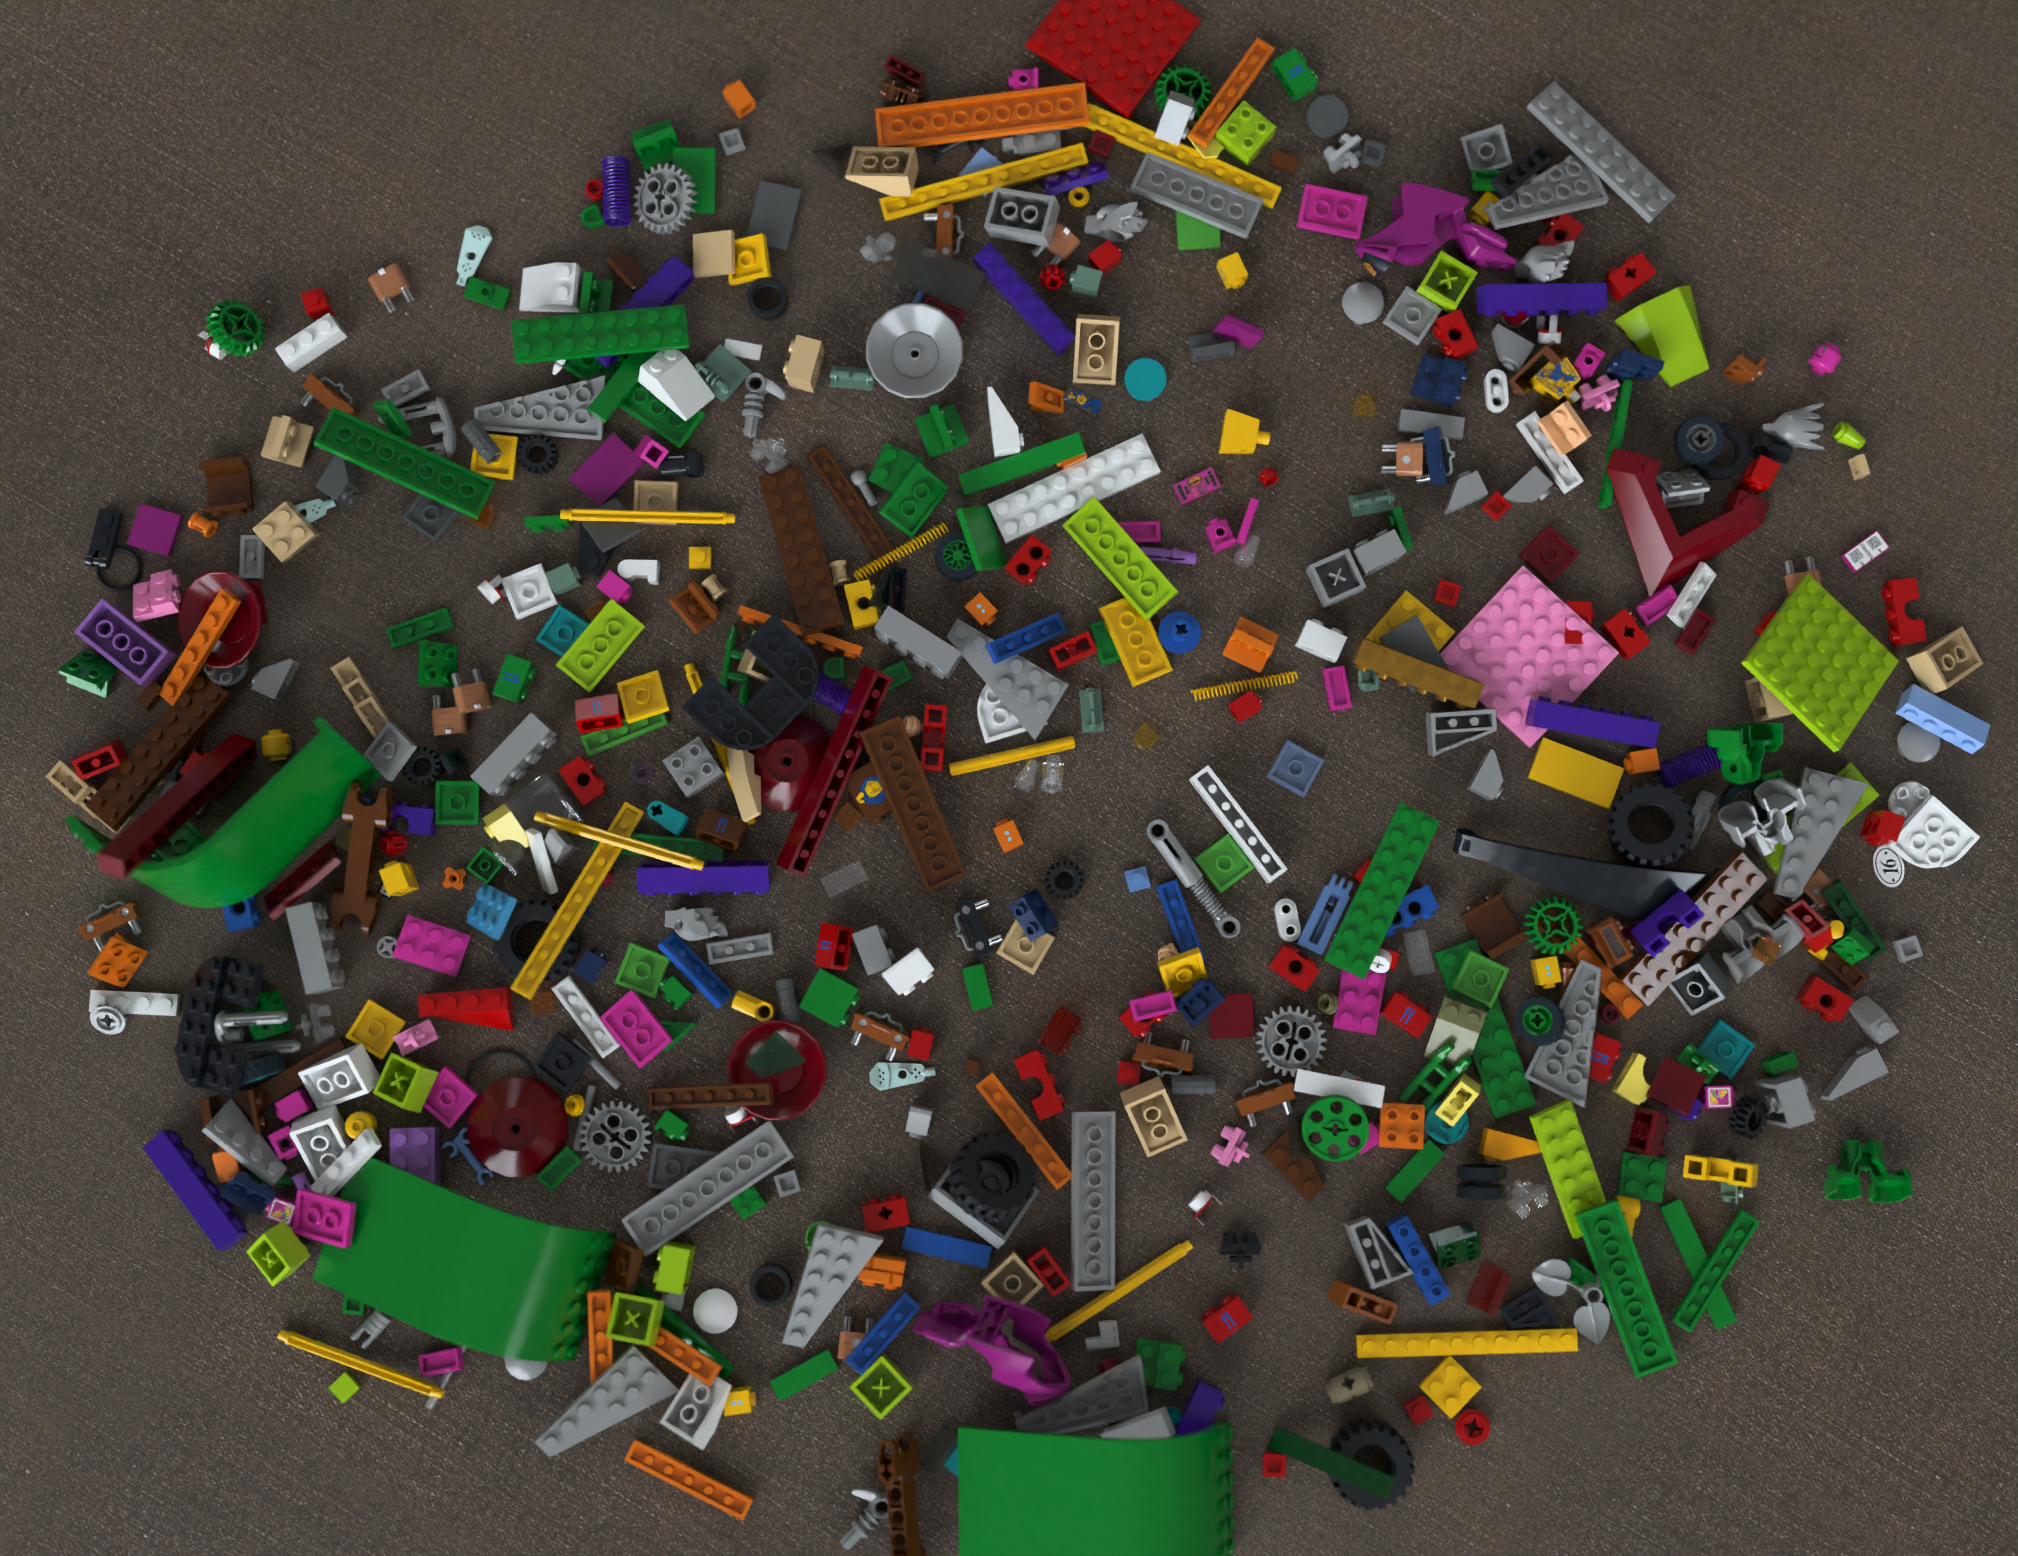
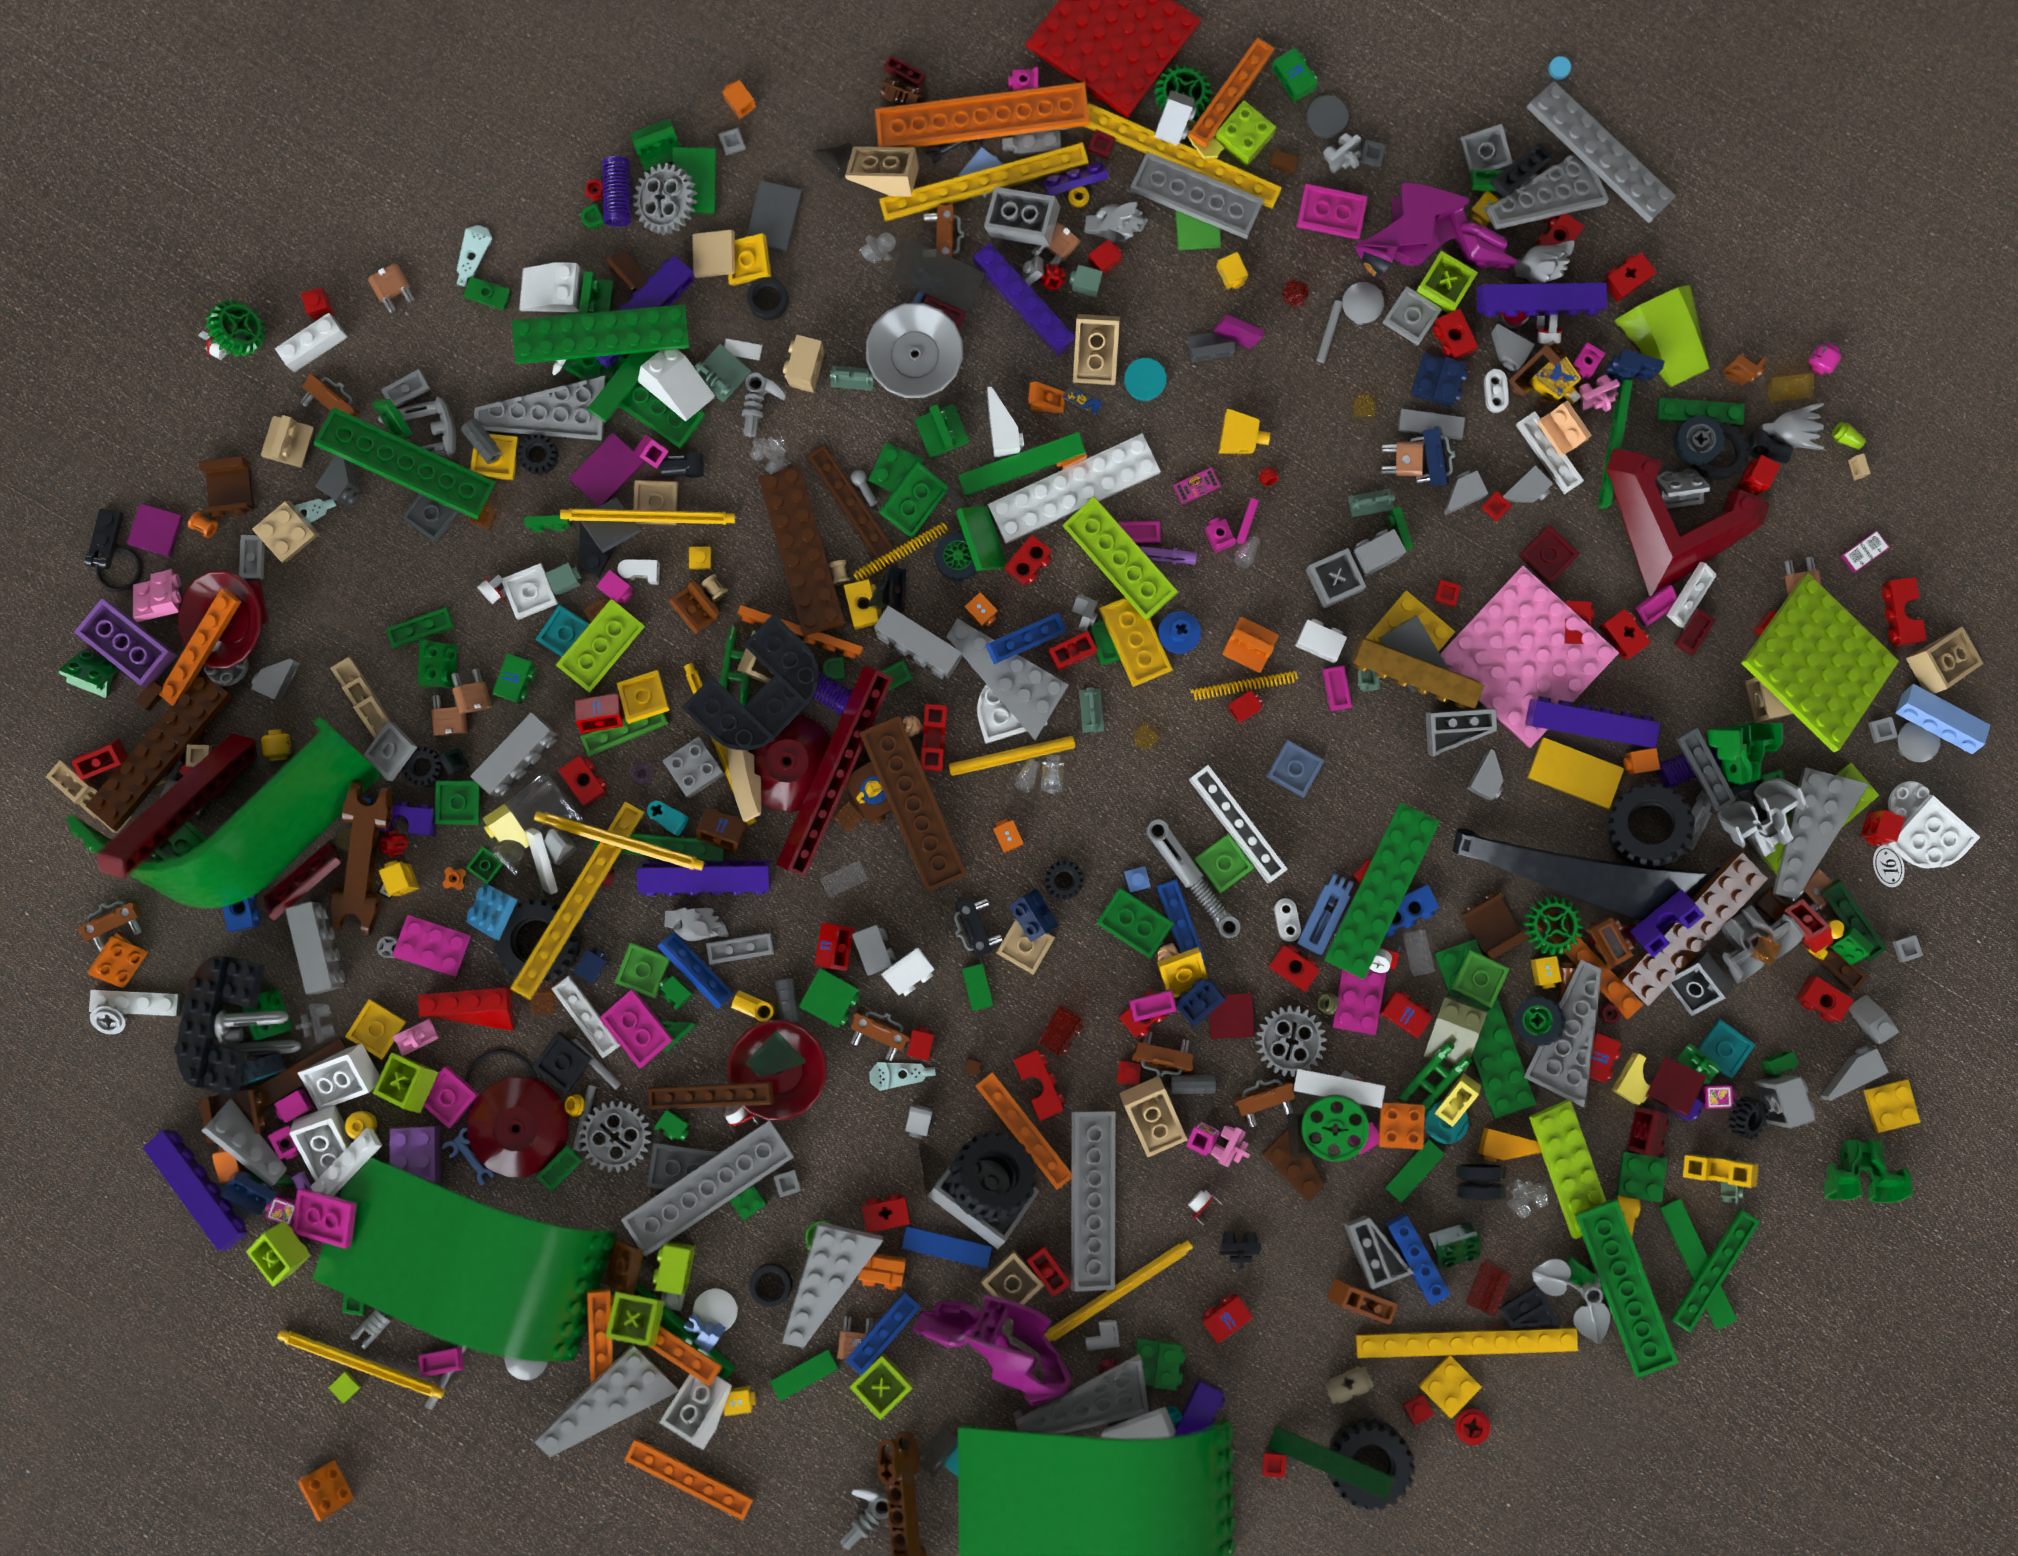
(196, 753): none -> tan tile
(326, 1490): none -> orange bracket
(707, 1334): none -> medium blue piece
(1033, 270): none -> light grey plate
(1085, 607): none -> light grey bracket
(1135, 923): none -> green tile
(1203, 1138): none -> dark pink brick
(1295, 293): none -> clear red gear
(1329, 331): none -> light grey bar
(1559, 68): none -> medium azure tile
(1680, 410): none -> green plate
(1705, 768): none -> dark grey plate
(1791, 387): none -> clear yellow slope
(1882, 730): none -> light grey plate
(1891, 1106): none -> yellow plate

